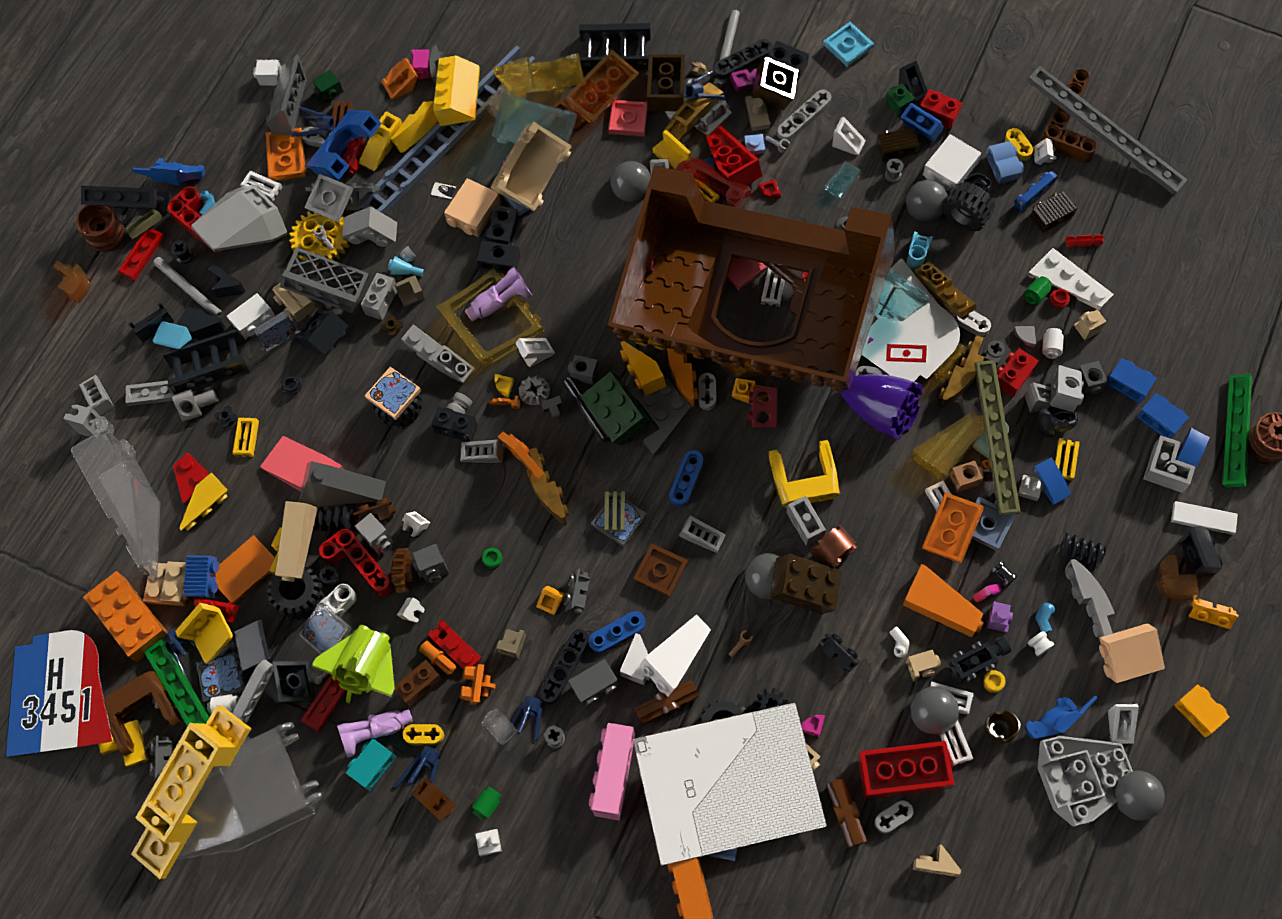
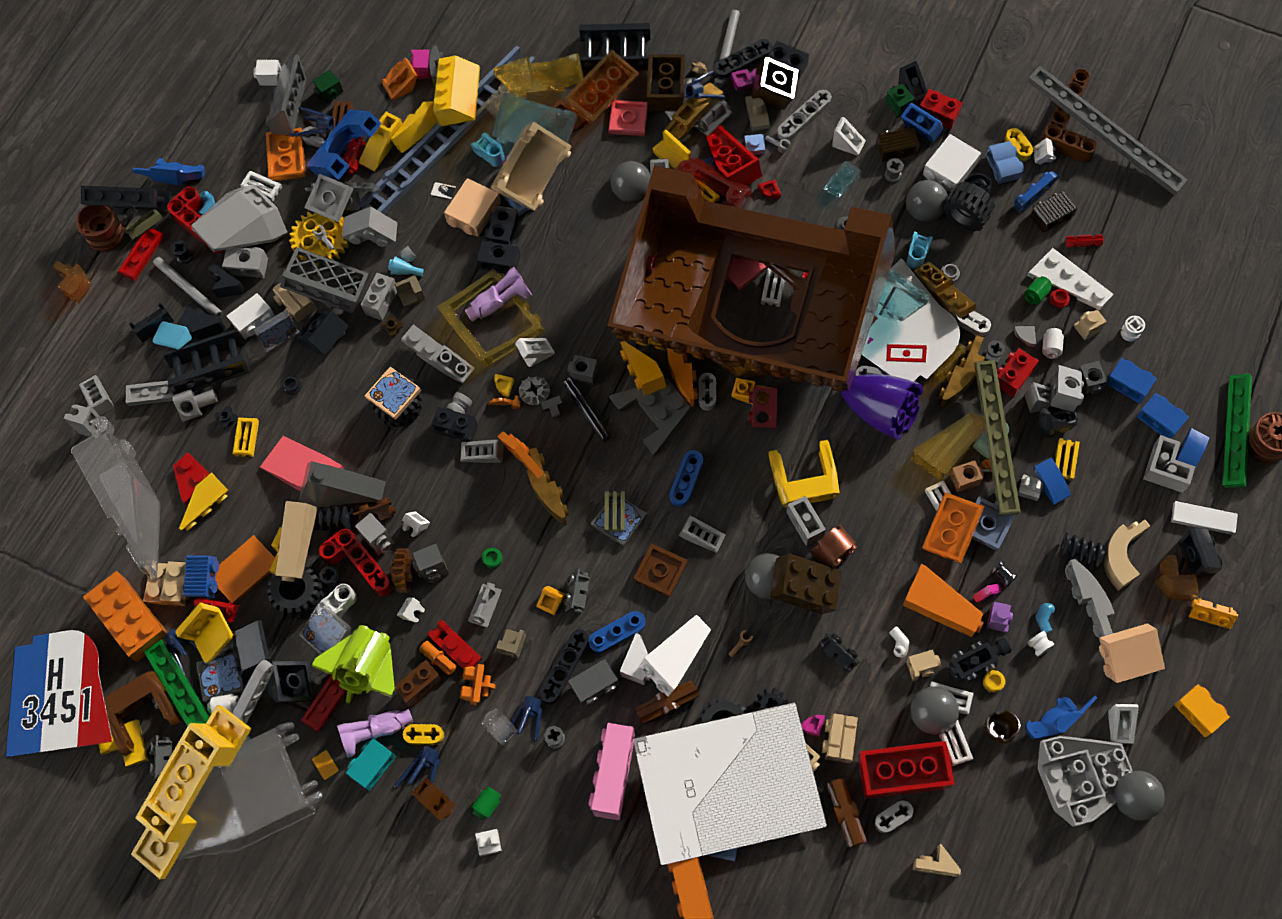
(253, 267): none -> light grey brick
(325, 764): none -> light orange sticker
(485, 605): none -> light grey hinge
(487, 148): none -> medium azure piece
(615, 408): dark green brick -> none
(840, 738): none -> tan brick
(848, 44): medium azure plate -> none
(951, 271): none -> light grey plate
(1116, 561): none -> tan arch
(1132, 328): none -> white wheel

